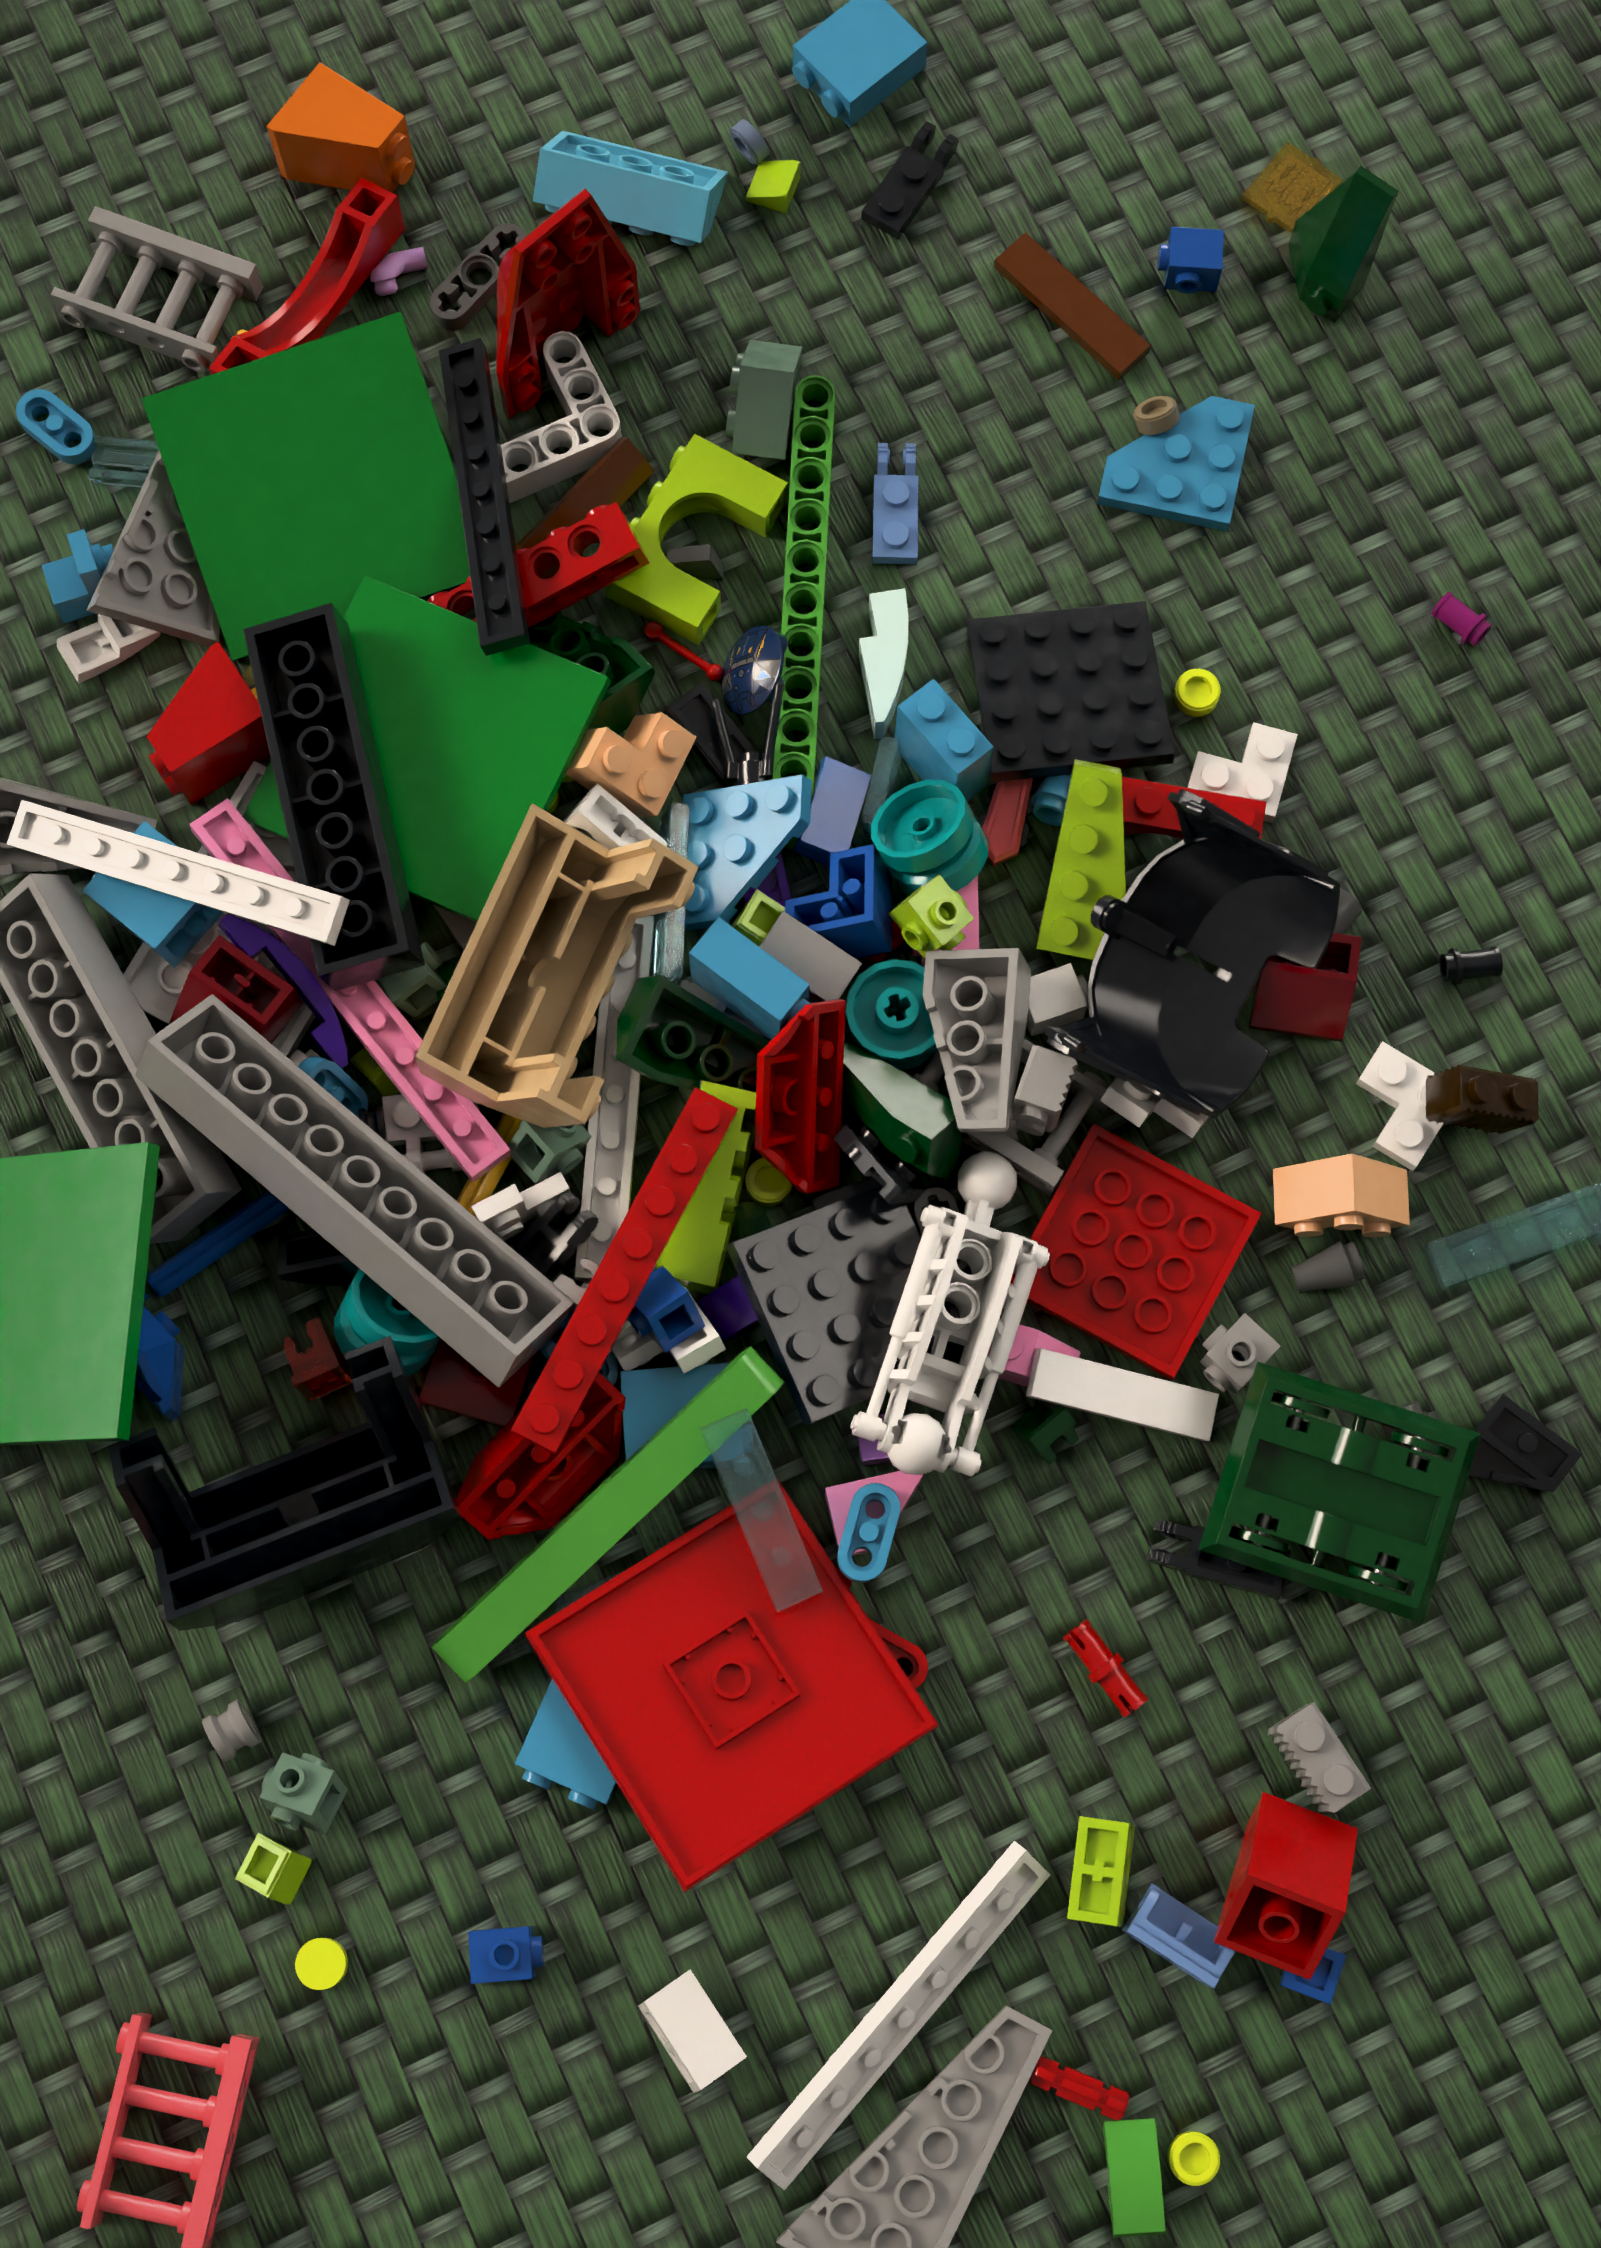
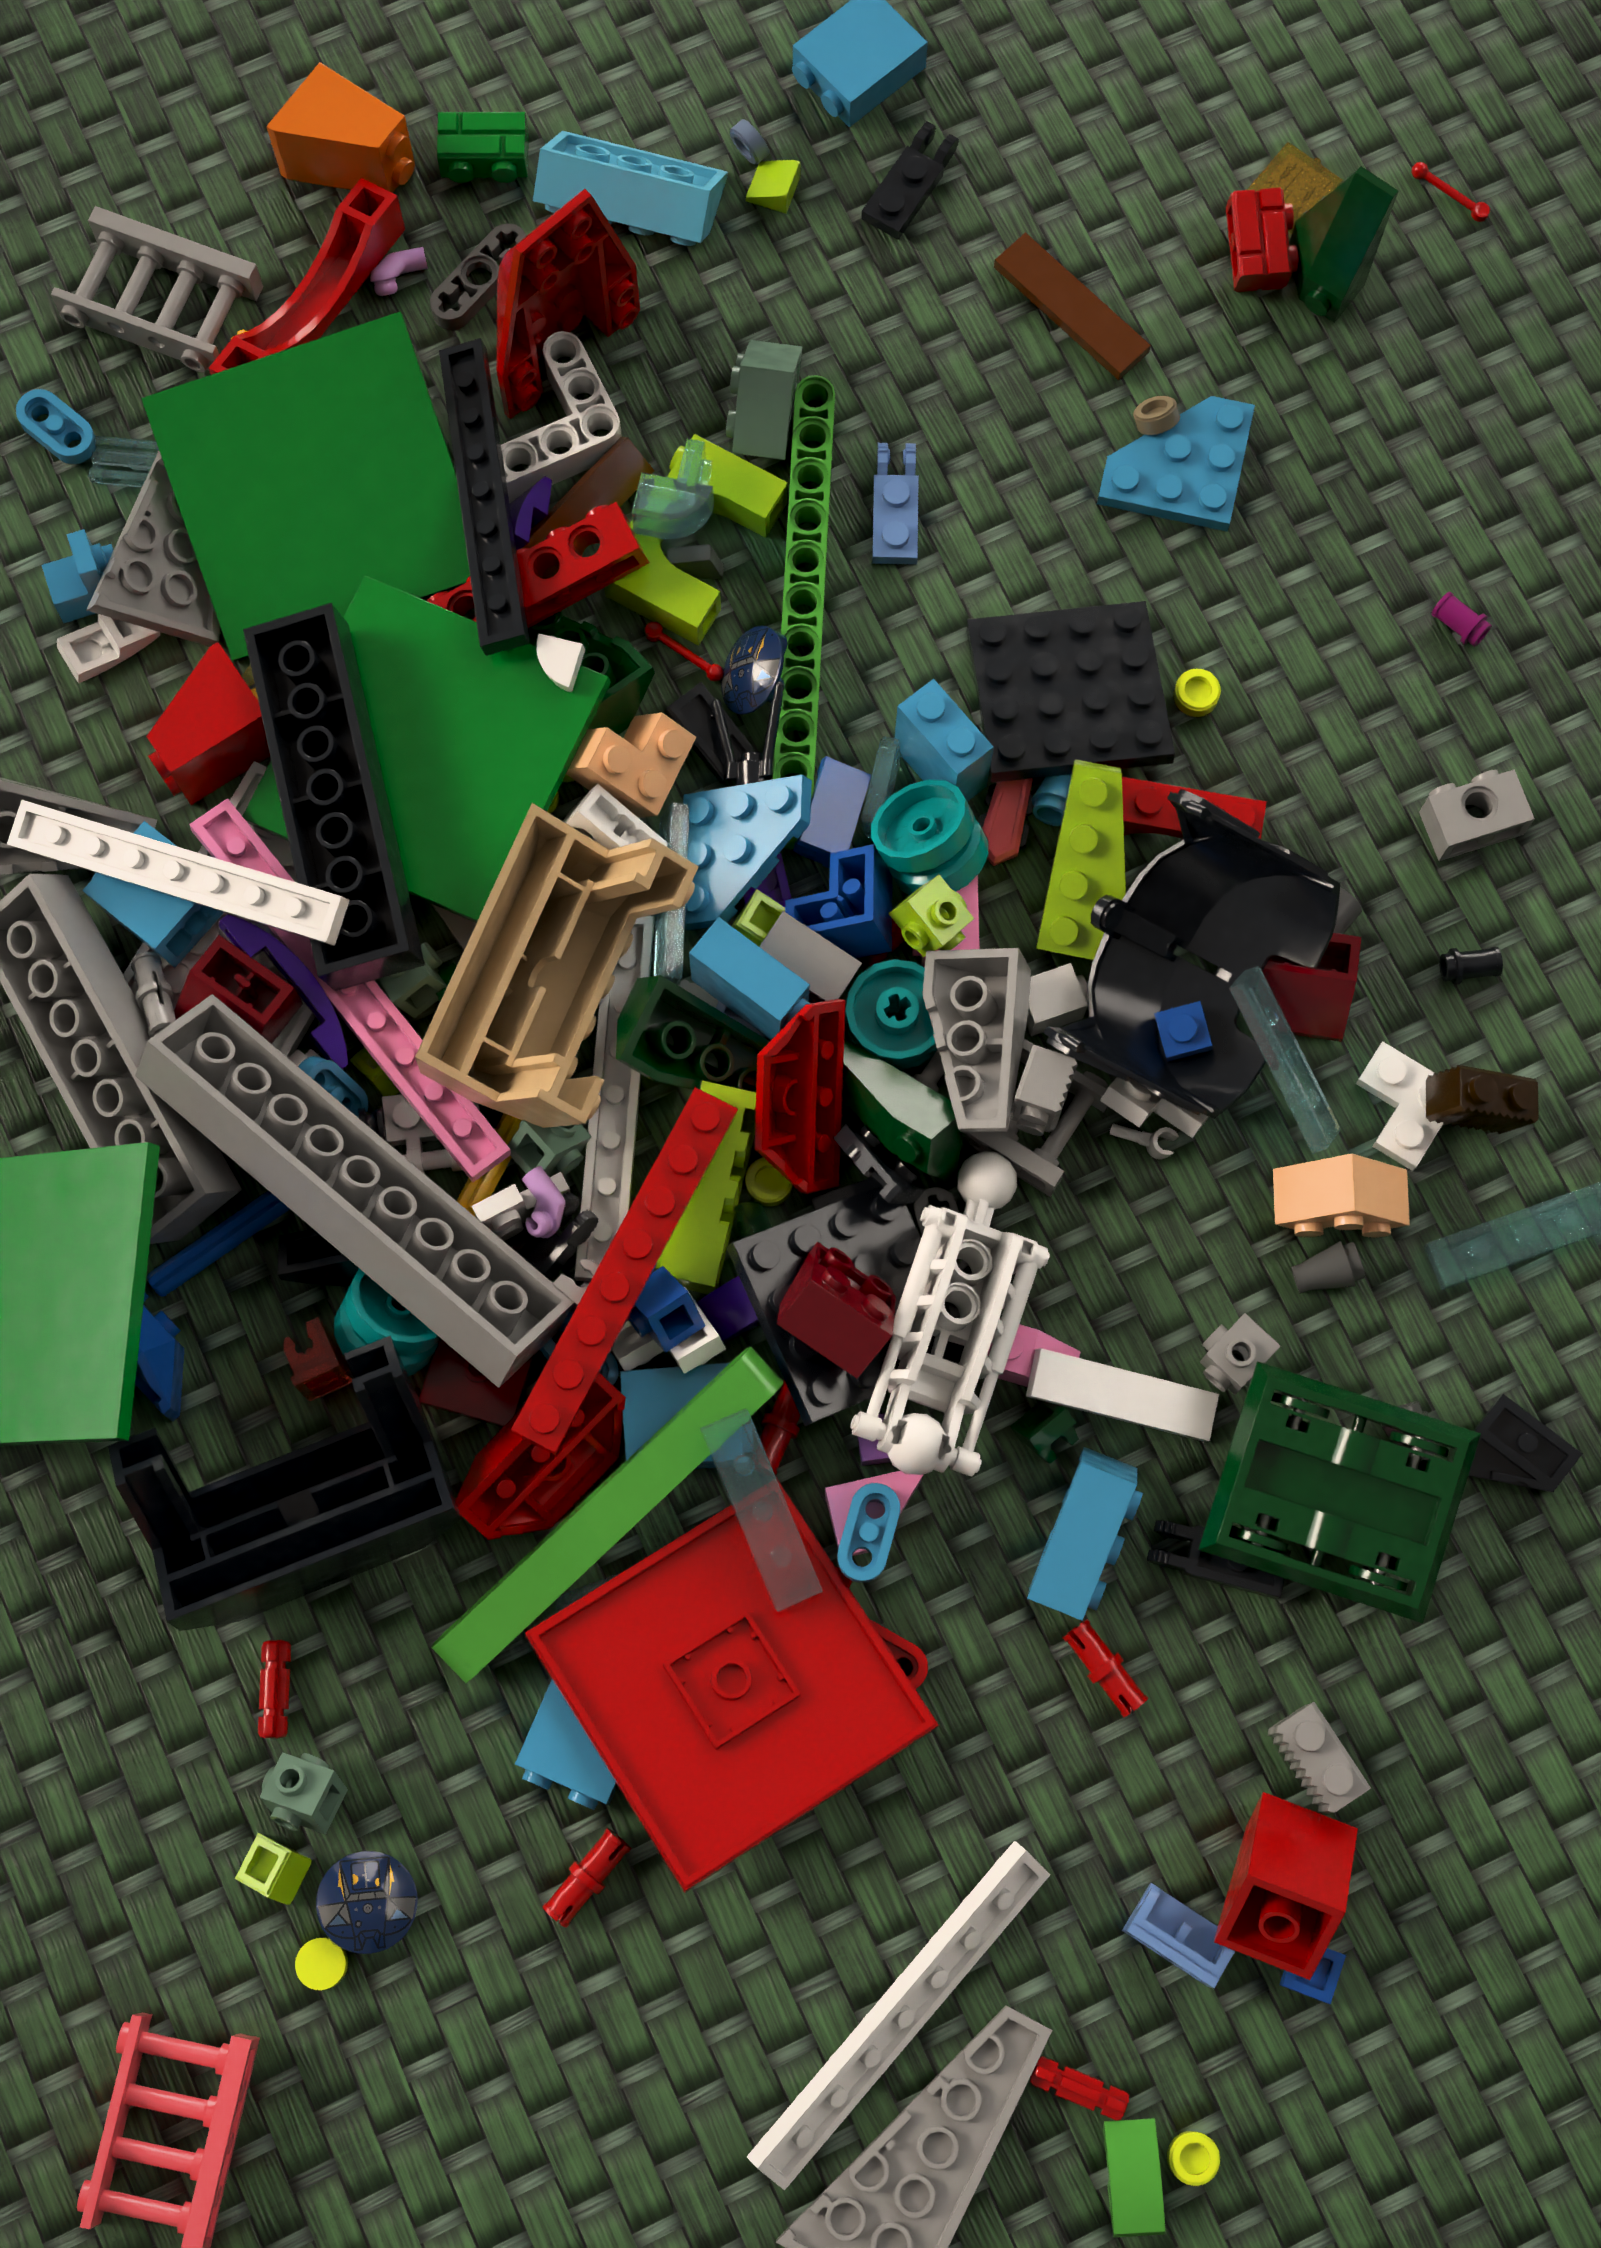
(153, 992): none -> light grey pin
(231, 1730): light grey wheel -> none
(274, 1689): none -> red axle
(366, 1902): none -> dark blue dish
(482, 145): none -> green brick
(504, 1954): blue brick -> none
(529, 510): none -> dark purple slope
(548, 1207): none -> lavender arm
(560, 660): none -> white tile
(586, 1877): none -> red pin
(675, 506): none -> clear light blue brick
(692, 2031): white hinge -> none
(780, 1427): none -> red pin
(838, 1309): none -> dark red slope
(884, 656): light aqua slope -> none
(1086, 1535): none -> dark azure wedge
(1101, 1871): lime hinge -> none
(1136, 1251): red plate -> none
(1146, 1139): none -> white hand
(1183, 1031): none -> blue plate
(1192, 259): blue brick -> none
(1259, 774): white plate -> none
(1260, 240): none -> red brick
(1285, 1059): none -> clear light blue tile
(1457, 832): none -> light grey brick
(1478, 210): none -> red hinge

